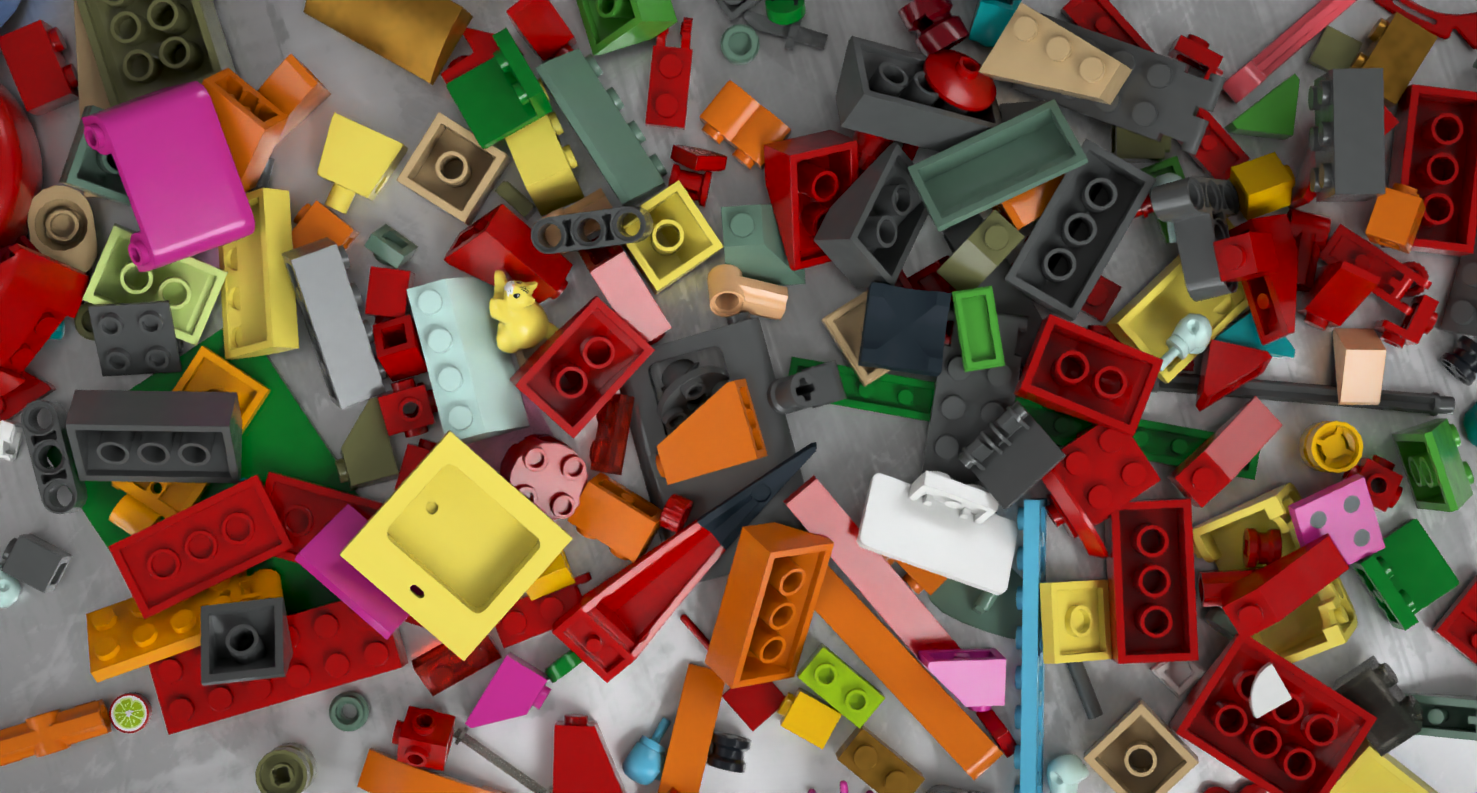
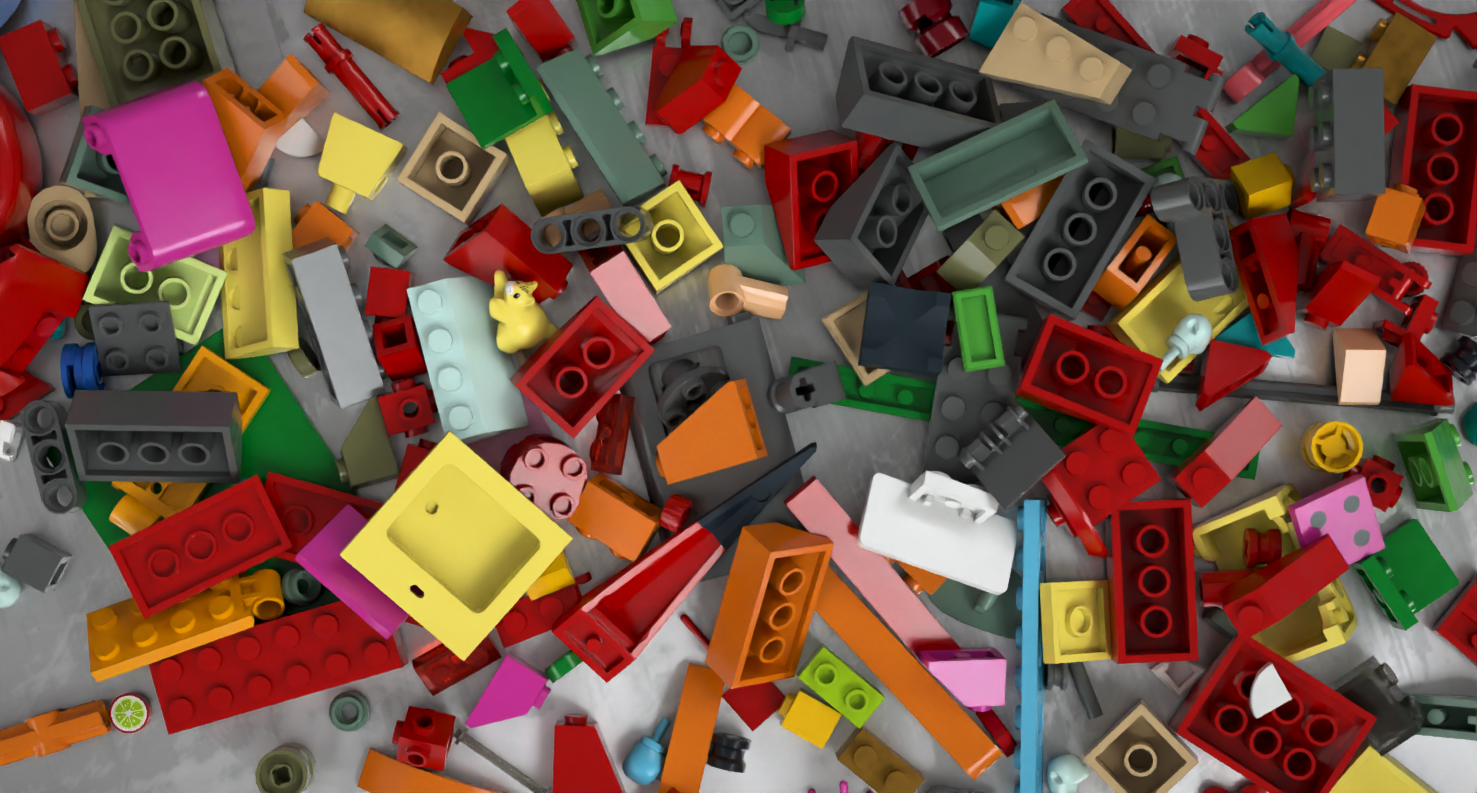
(80, 368): none -> blue wheel
(244, 641): dark grey slope -> none
(301, 141): none -> white tile
(304, 359): none -> olive tile
(310, 587): none -> sand green plate
(340, 63): none -> red pin
(516, 199): olive tile -> none
(696, 86): none -> red slope
(698, 158): red tile -> none
(958, 80): red dish -> none
(1056, 676): none -> dark grey bush
(1135, 262): none -> orange brick
(1246, 256): red brick -> none
(1283, 48): none -> teal pin
(1419, 375): none -> red slope

